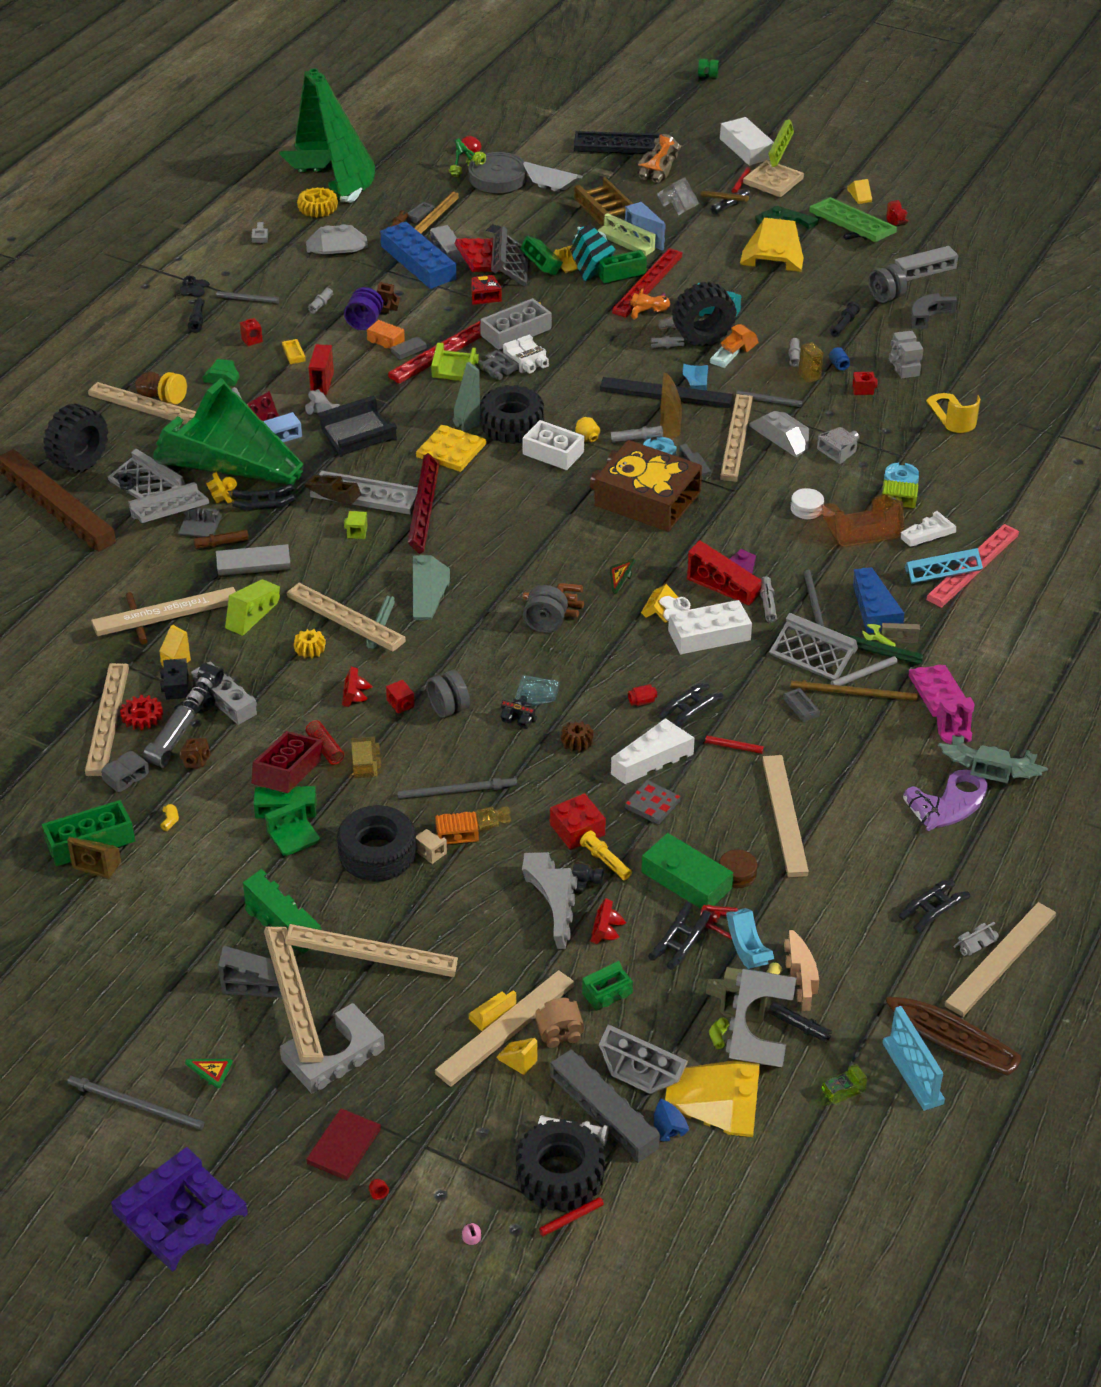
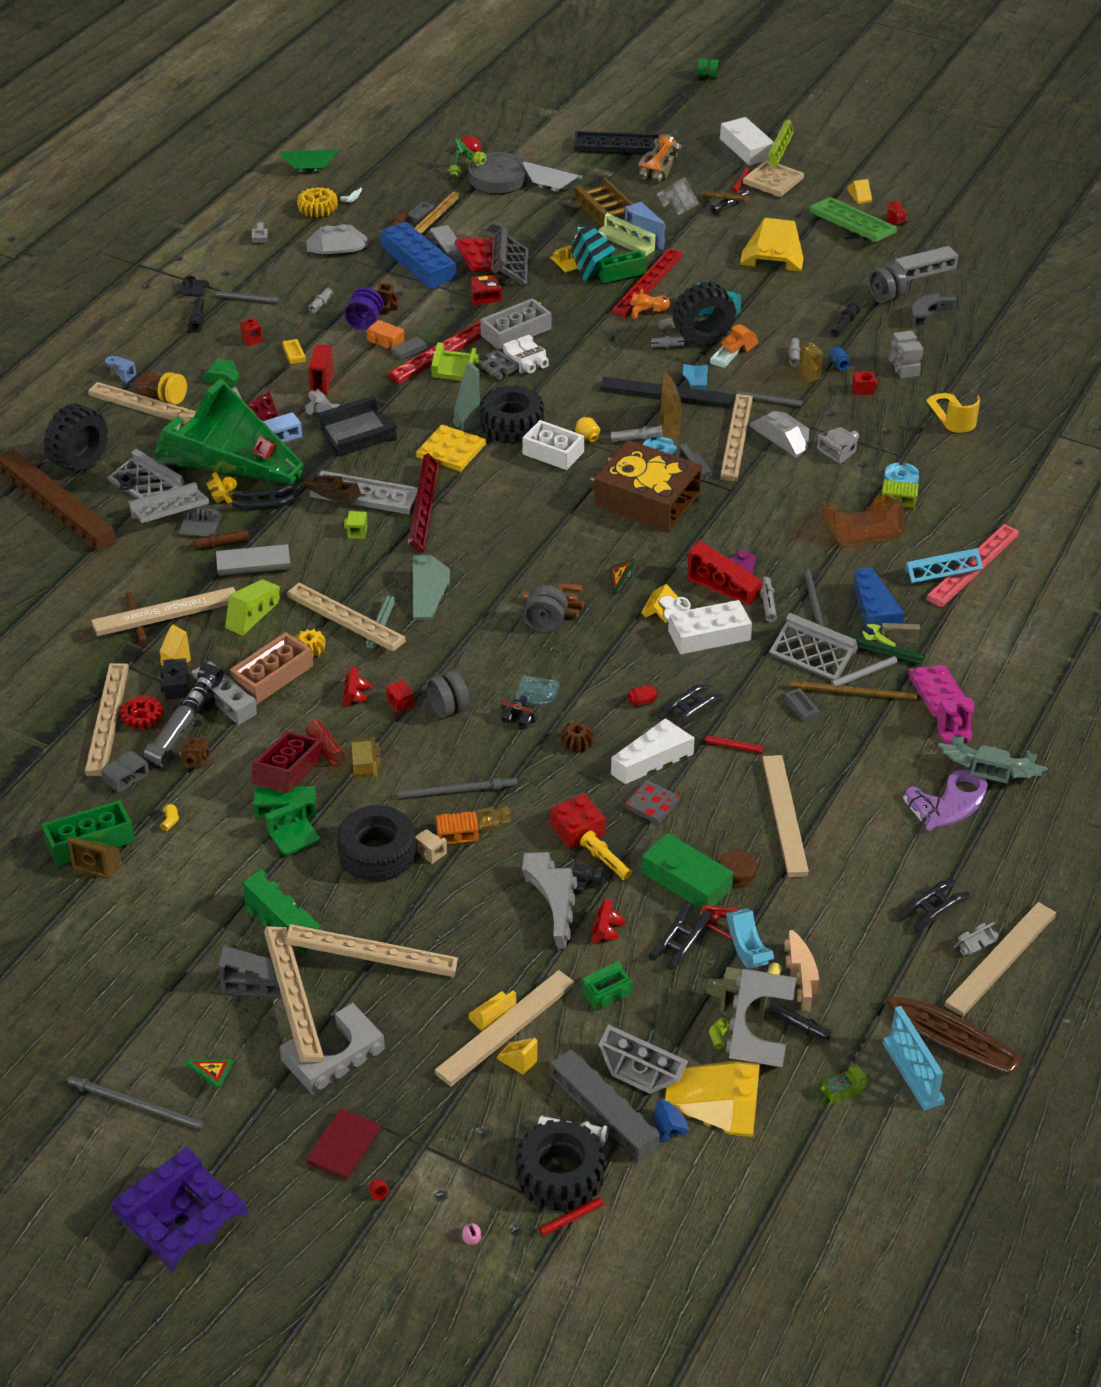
(120, 367): none -> medium blue leg
(263, 448): none -> red tile
(272, 666): none -> nougat slope
(326, 127): green cone -> none
(541, 255): green brick -> none
(559, 1022): medium nougat brick -> none
(786, 214): dark green wing -> none
(807, 503): white head -> none
(929, 529): white wing -> none

